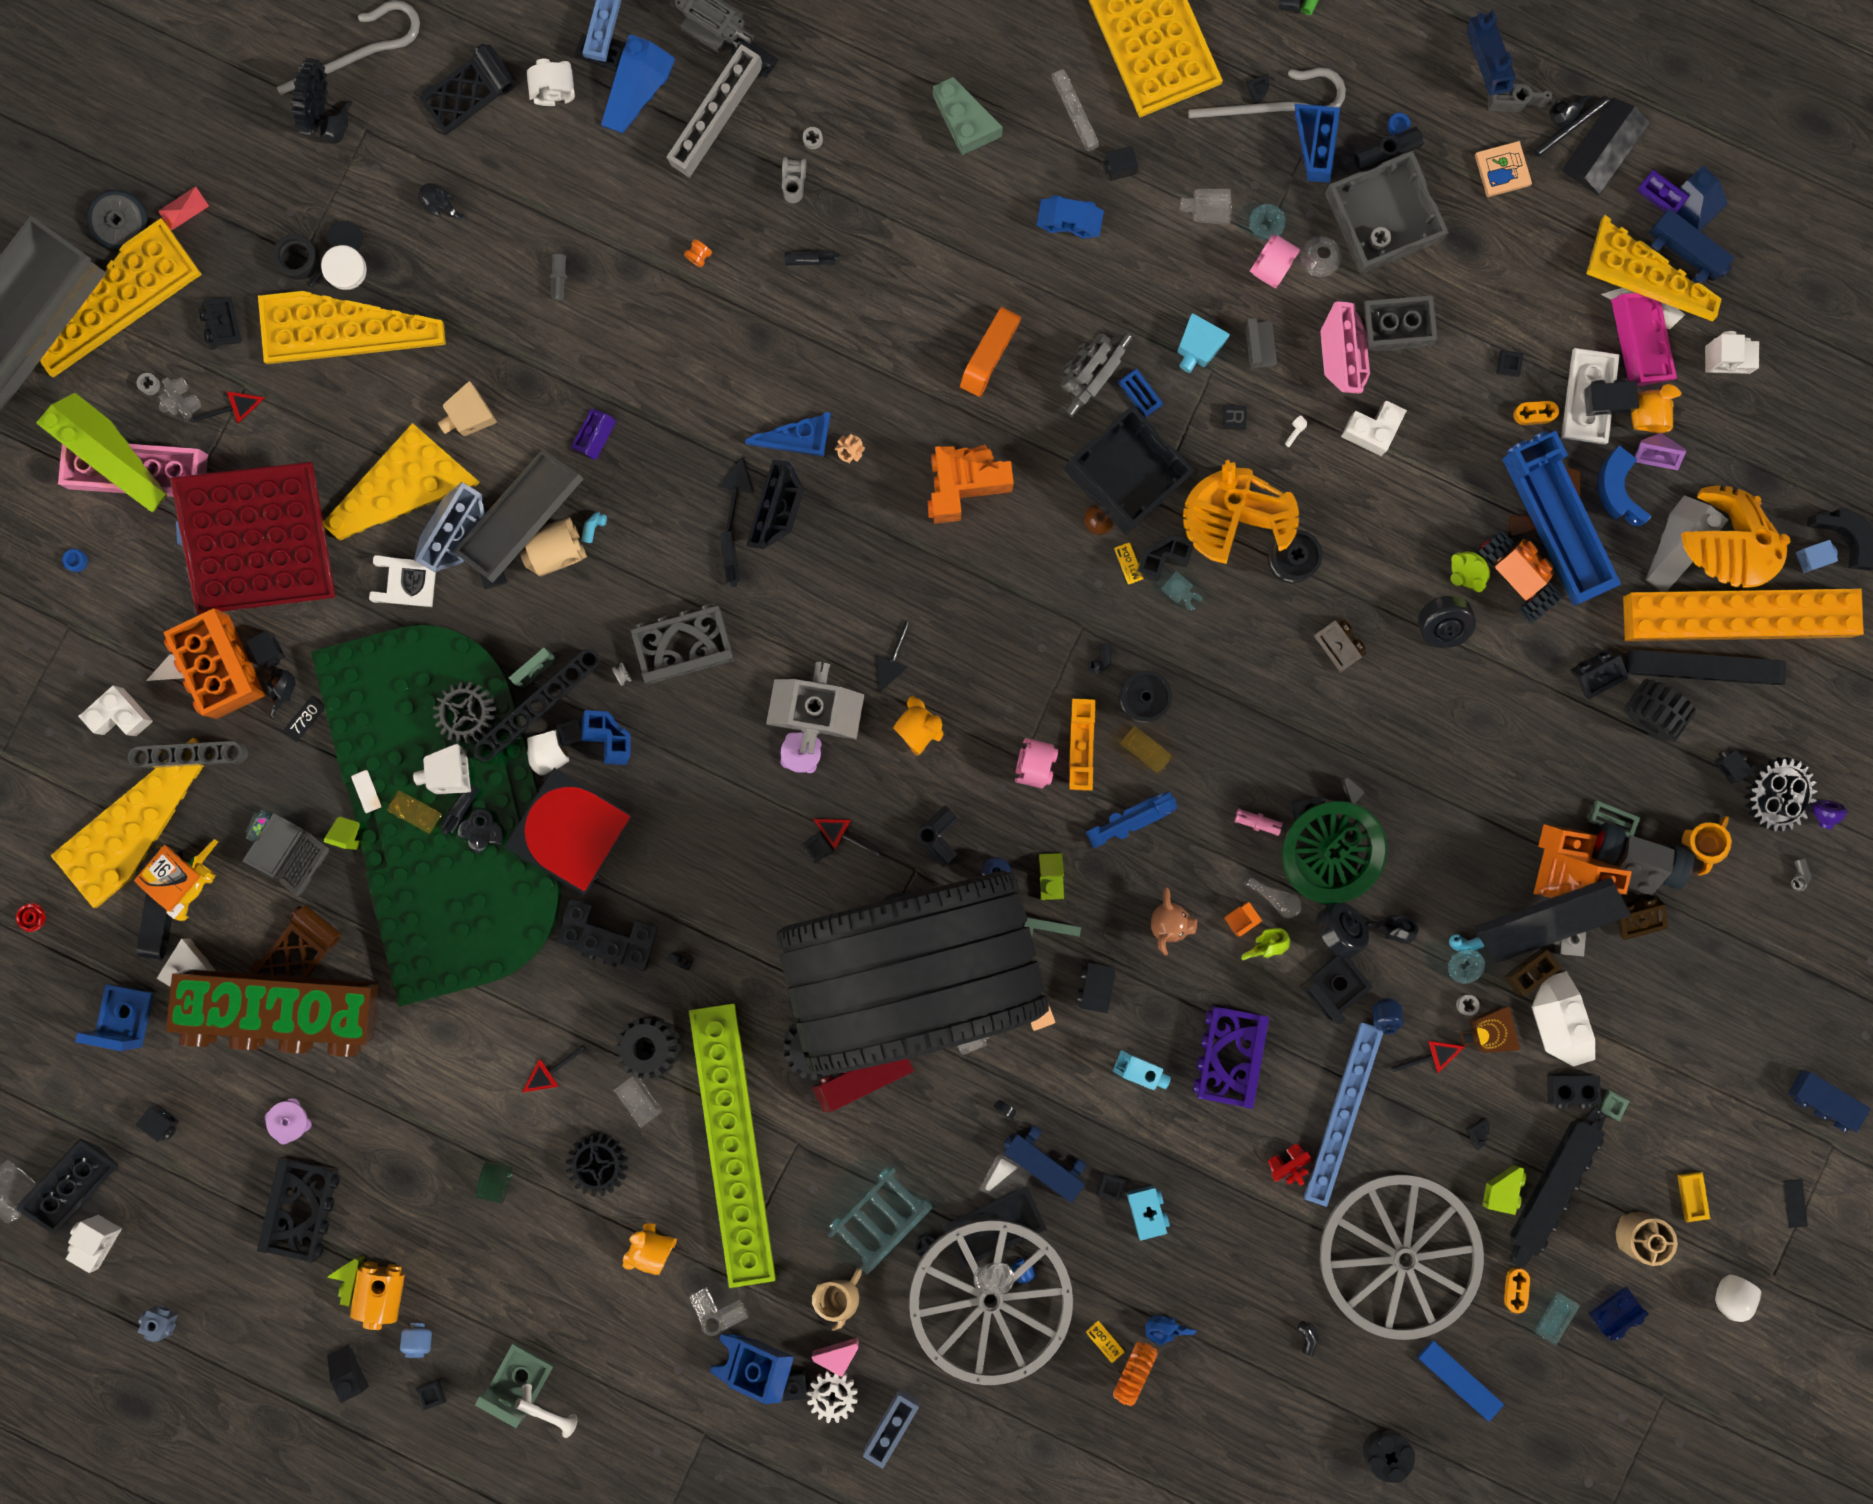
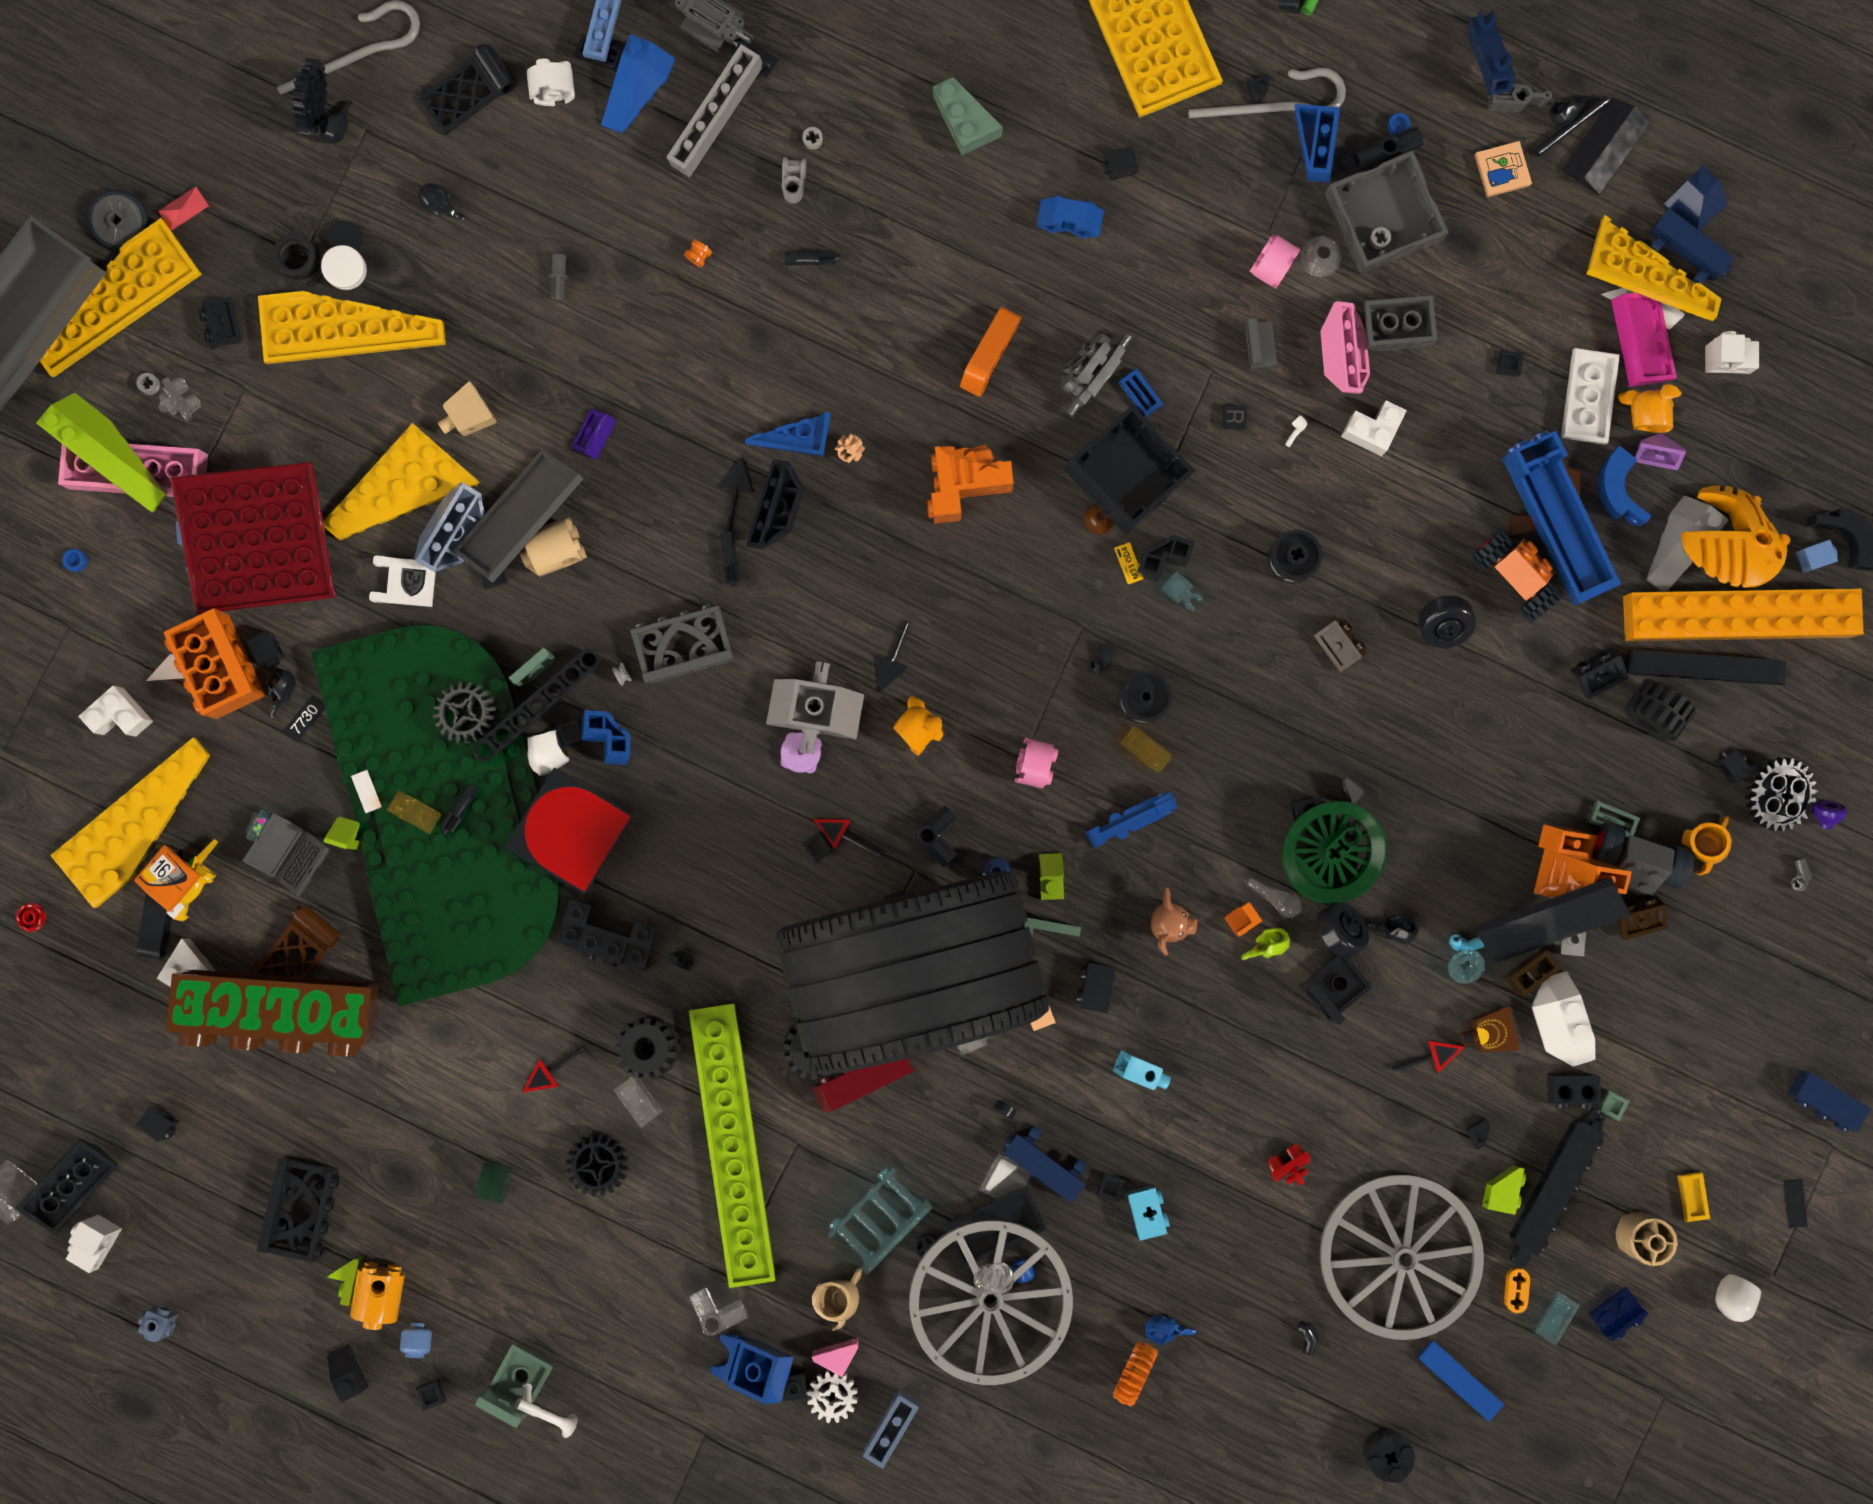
(114, 1030): blue bracket -> none
(178, 751): dark grey beam -> none
(241, 405): piece -> none
(287, 1121): lavender piece -> none
(445, 771): white torso -> none
(480, 834): black plate -> none
(590, 525): medium azure arm -> none
(648, 1250): light orange piece -> none
(1075, 110): clear beam -> none
(1081, 745): light orange slope -> none
(1105, 1341): yellow sticker -> none
(1200, 343): medium azure torso -> none
(1209, 206): clear torso -> none
(1214, 517): light orange piece -> none
(1245, 1086): dark purple fence -> none
(1258, 822): bright pink pin -> none
(1272, 213): clear light blue gear -> none
(1343, 1114): medium blue plate -> none
(1387, 1015): dark blue head -> none
(1460, 1006): light grey bush -> none
(1470, 570): lime piece -> none
(1536, 418): light orange beam -> none
(1611, 398): black brick -> none
(1662, 192): dark purple slope -> none

